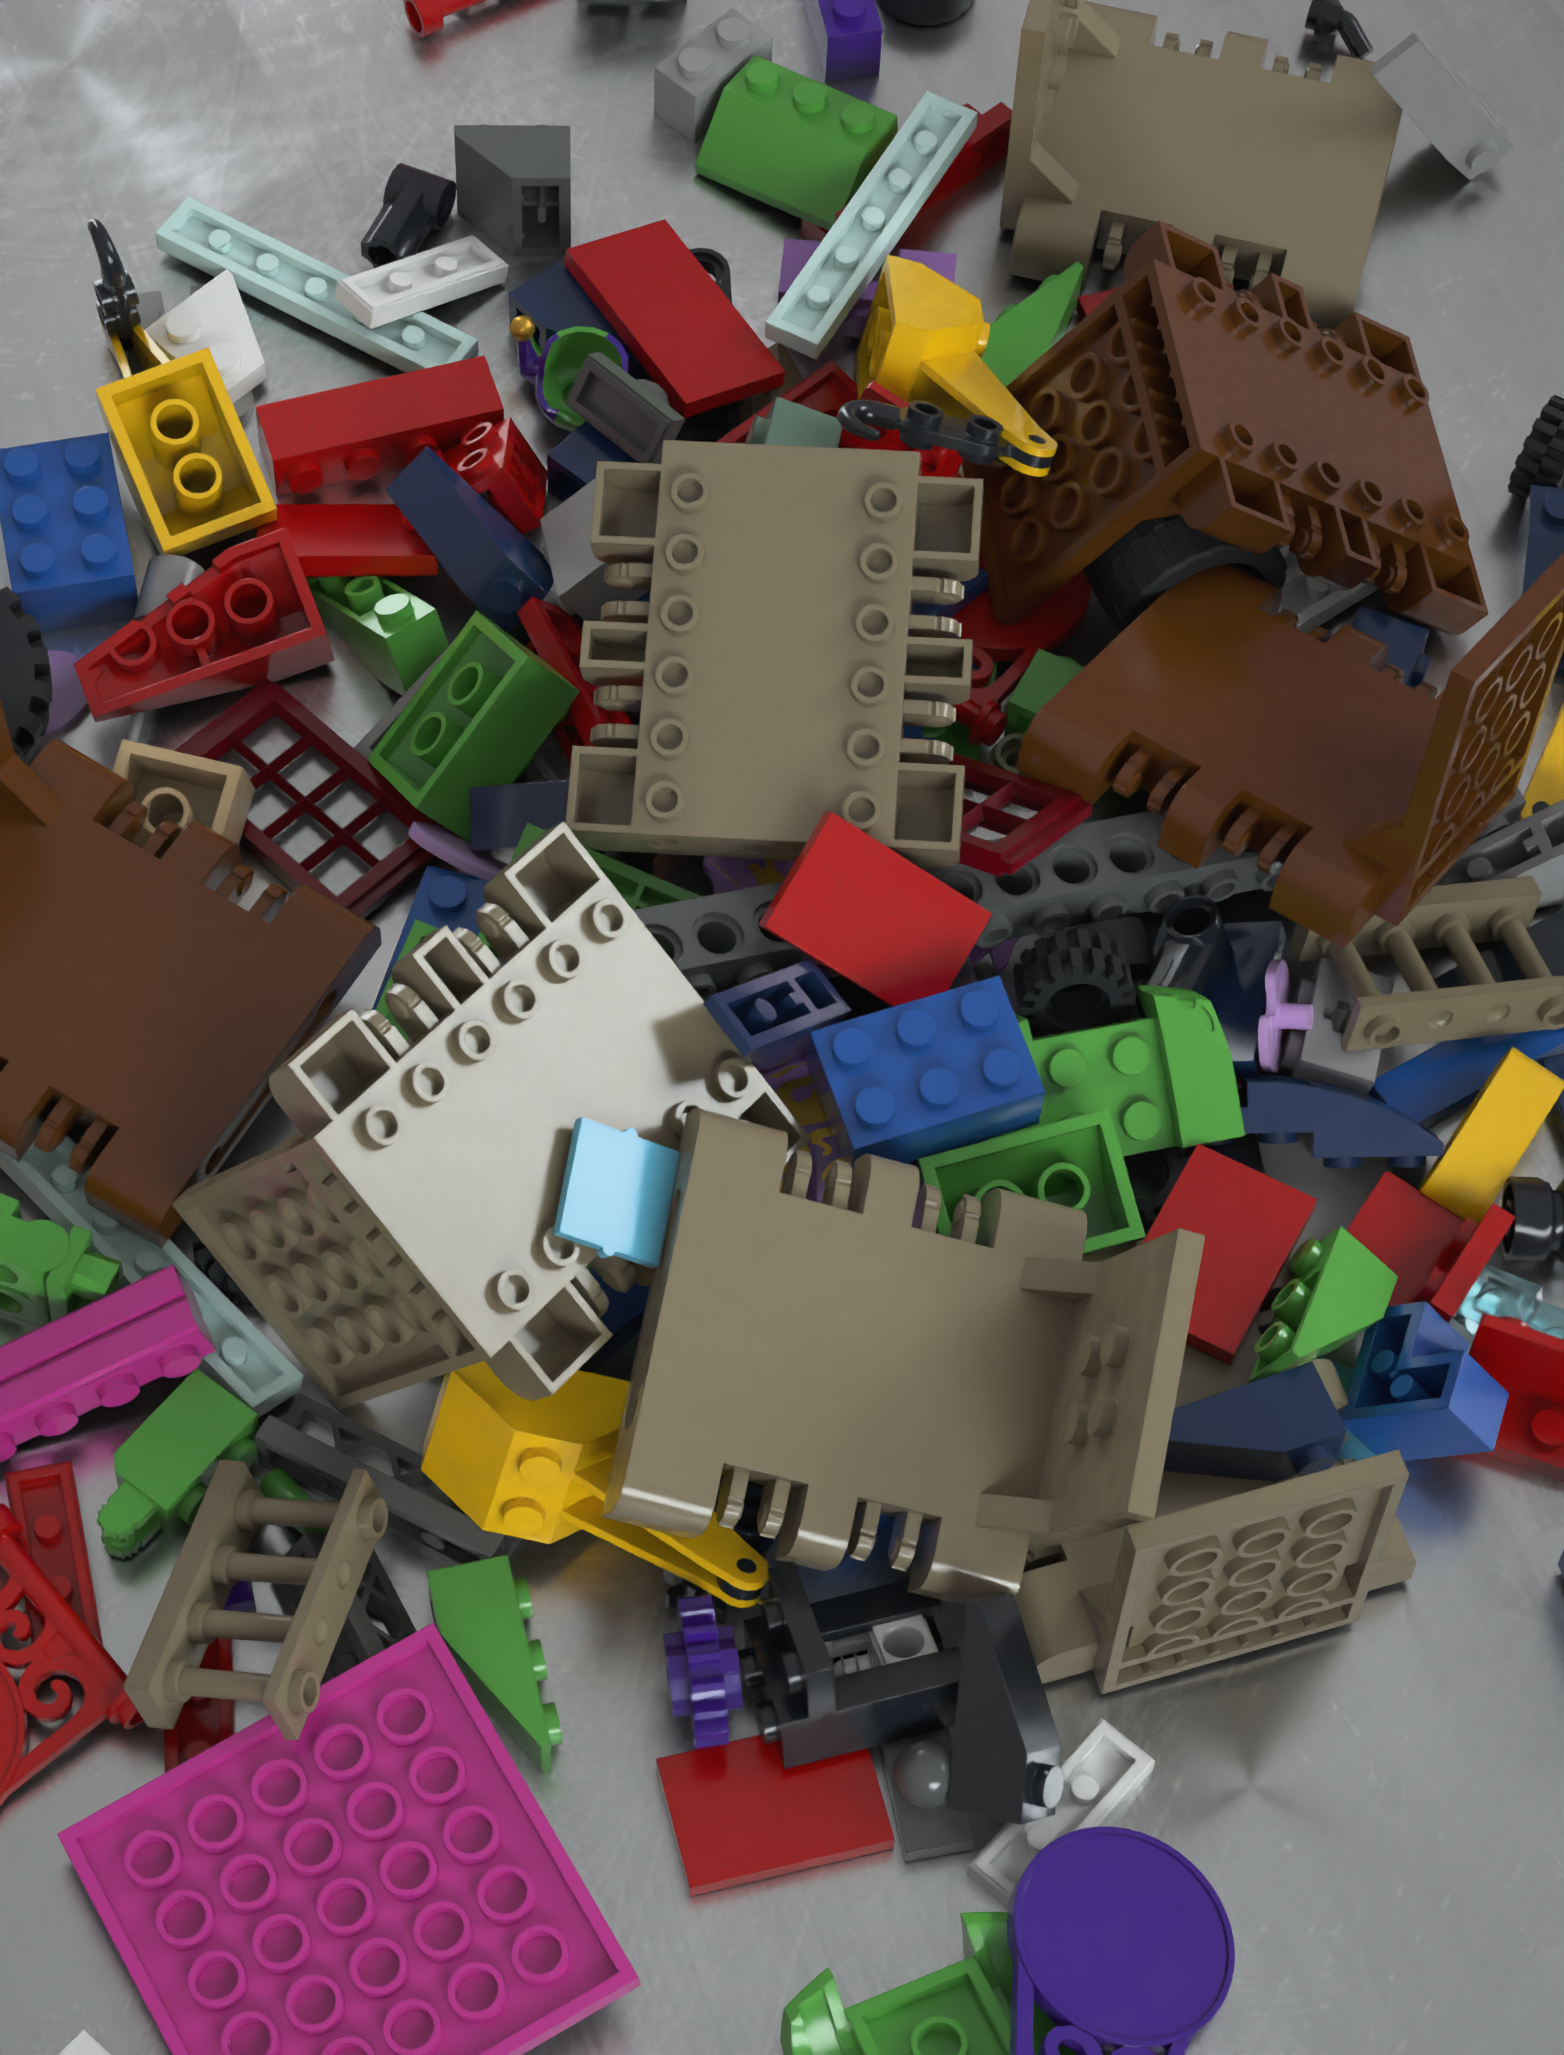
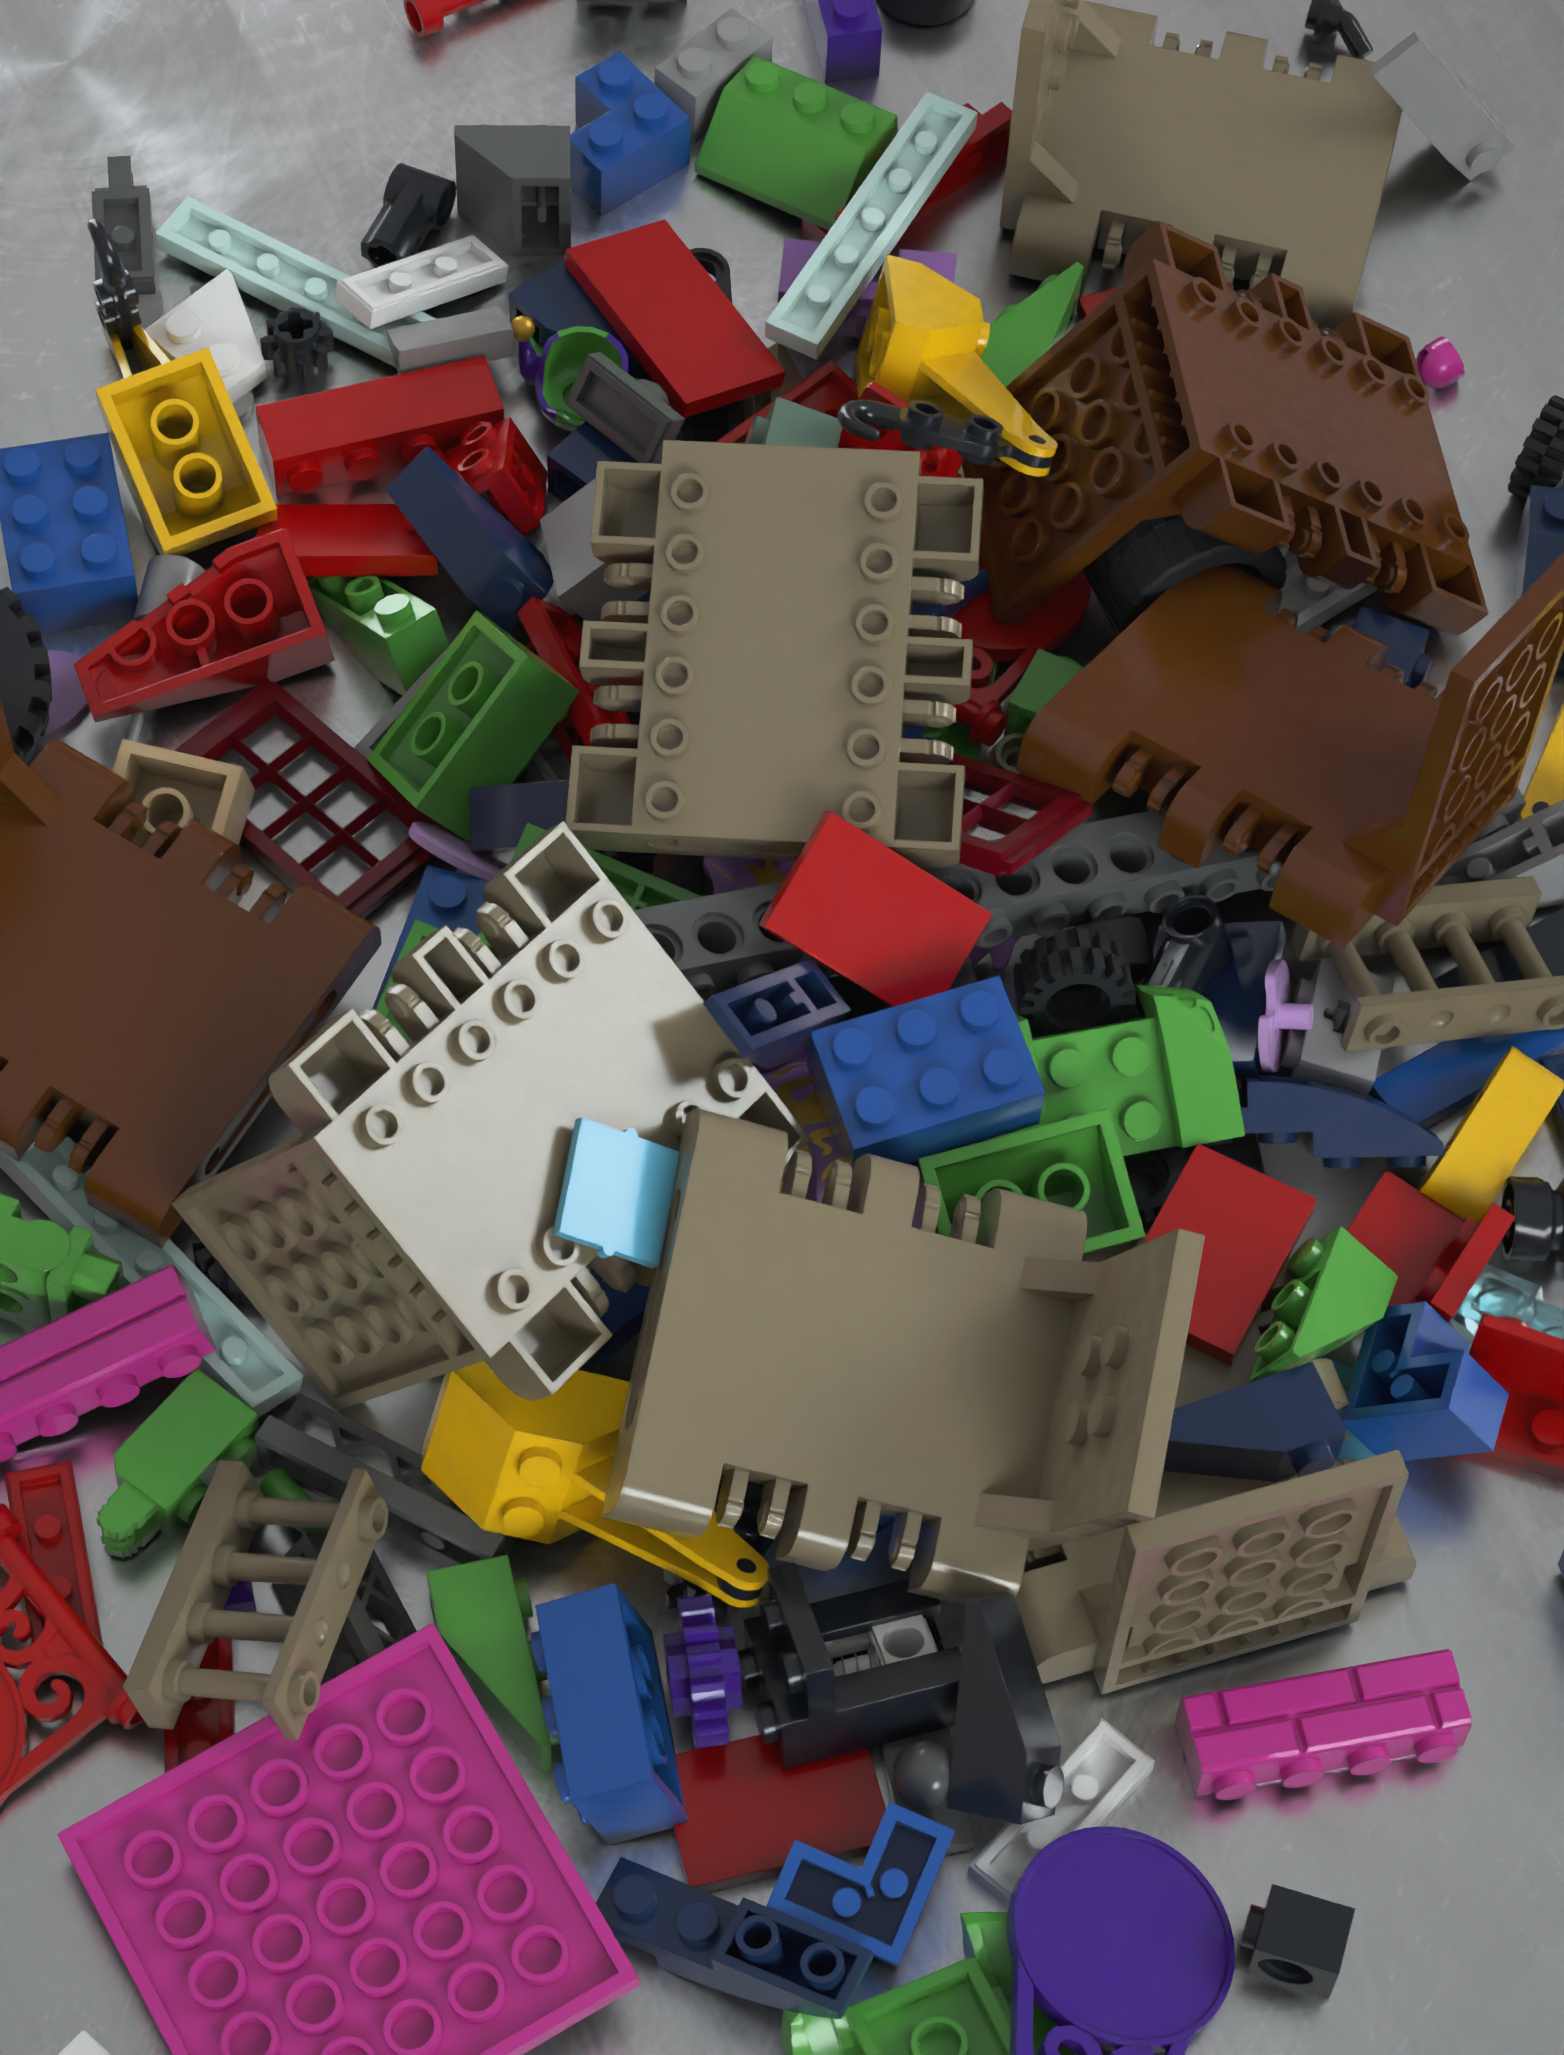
(128, 220): none -> dark grey hinge
(297, 344): none -> black gear
(451, 340): none -> light grey slope
(608, 1714): none -> blue brick
(626, 135): none -> blue brick
(733, 1946): none -> dark blue slope
(871, 1903): none -> blue brick
(1297, 1940): none -> black brick
(1323, 1723): none -> dark pink brick
(1439, 363): none -> dark pink hinge

